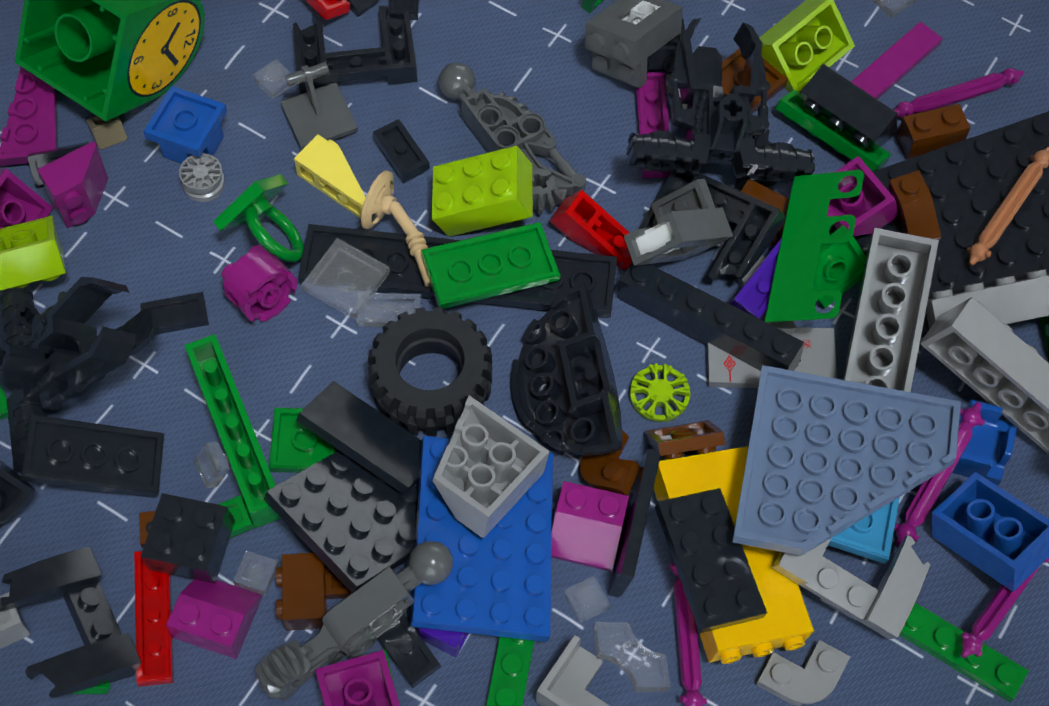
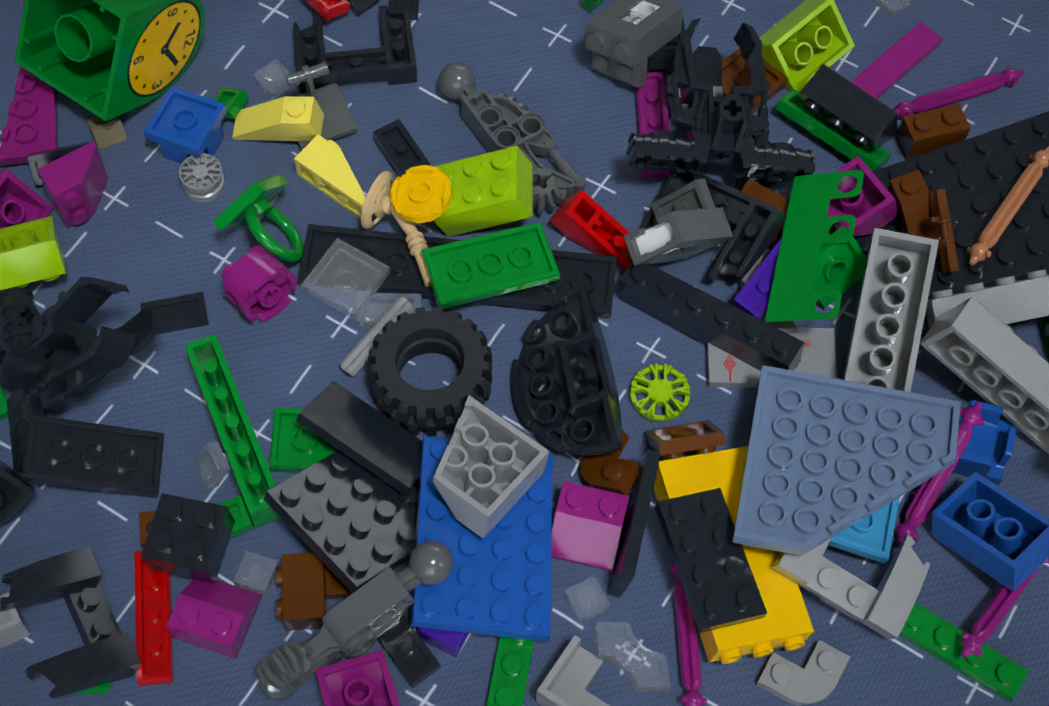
(233, 99): none -> green tile
(280, 120): none -> light yellow slope
(359, 354): none -> light grey axle
(421, 194): none -> yellow tile
(942, 217): none -> reddish brown piece

